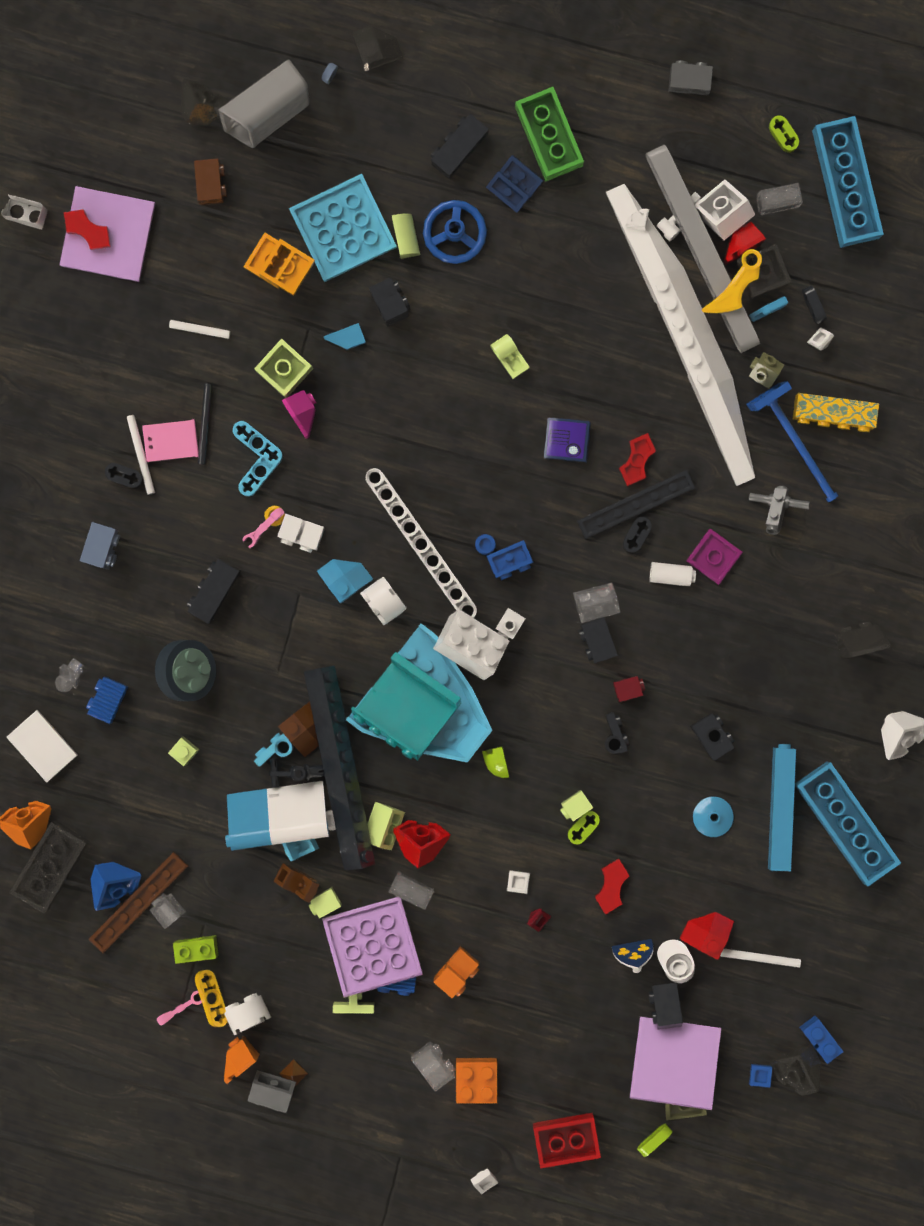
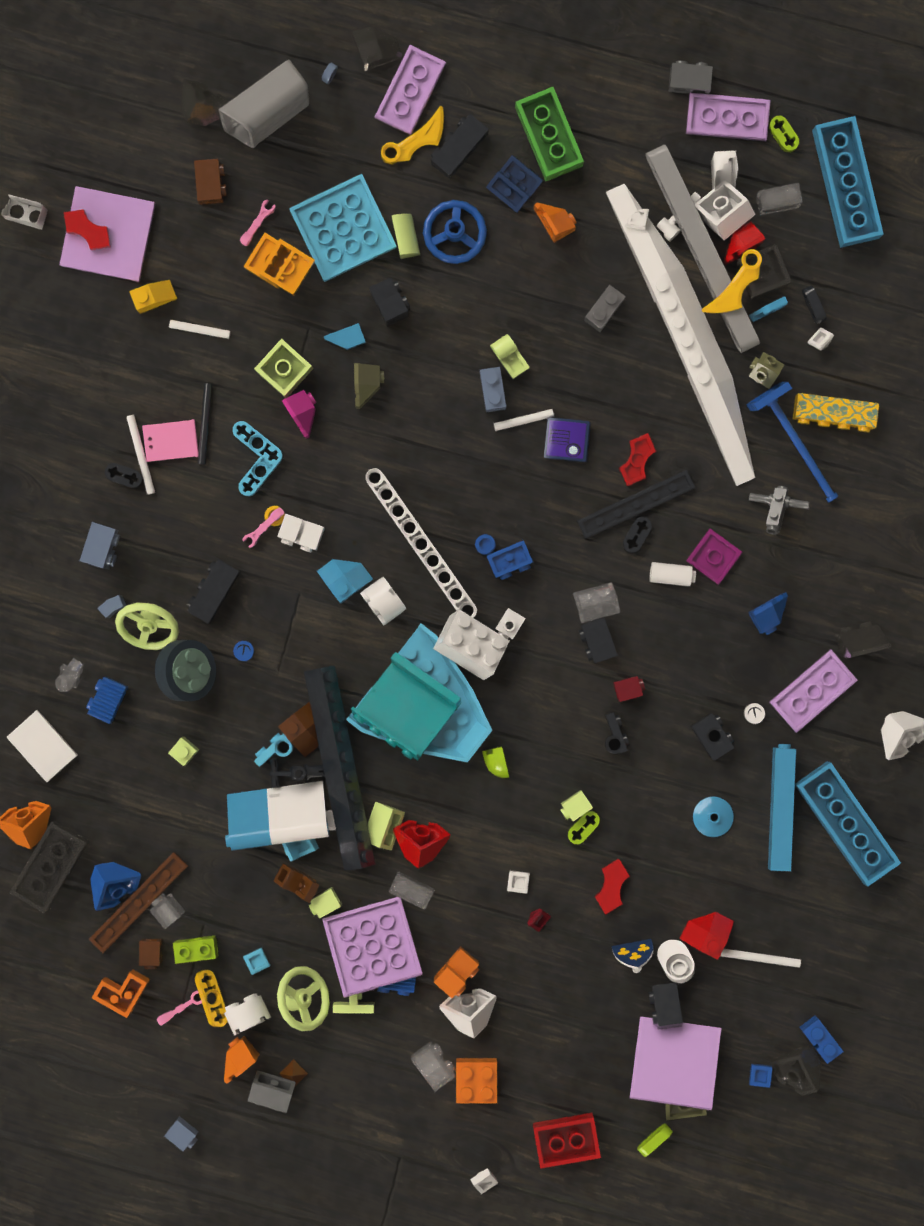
(112, 605): none -> sand blue piece
(121, 998): none -> orange brick
(148, 623): none -> yellowish green piece
(150, 953): none -> reddish brown brick
(153, 295): none -> yellow slope
(182, 1134): none -> sand blue brick
(243, 650): none -> blue tile
(256, 961): none -> medium azure tile
(264, 213): none -> bright pink piece
(301, 999): none -> yellowish green piece
(366, 382): none -> olive slope
(410, 90): none -> lavender tile
(427, 135): none -> yellow piece
(469, 1011): none -> white slope
(492, 389): none -> sand blue brick
(524, 419): none -> white bar
(555, 220): none -> orange slope
(604, 308): none -> flat silver brick
(723, 168): none -> white piece
(728, 116): none -> lavender tile
(754, 713): none -> white tile
(769, 614): none -> blue slope
(813, 691): none -> lavender tile

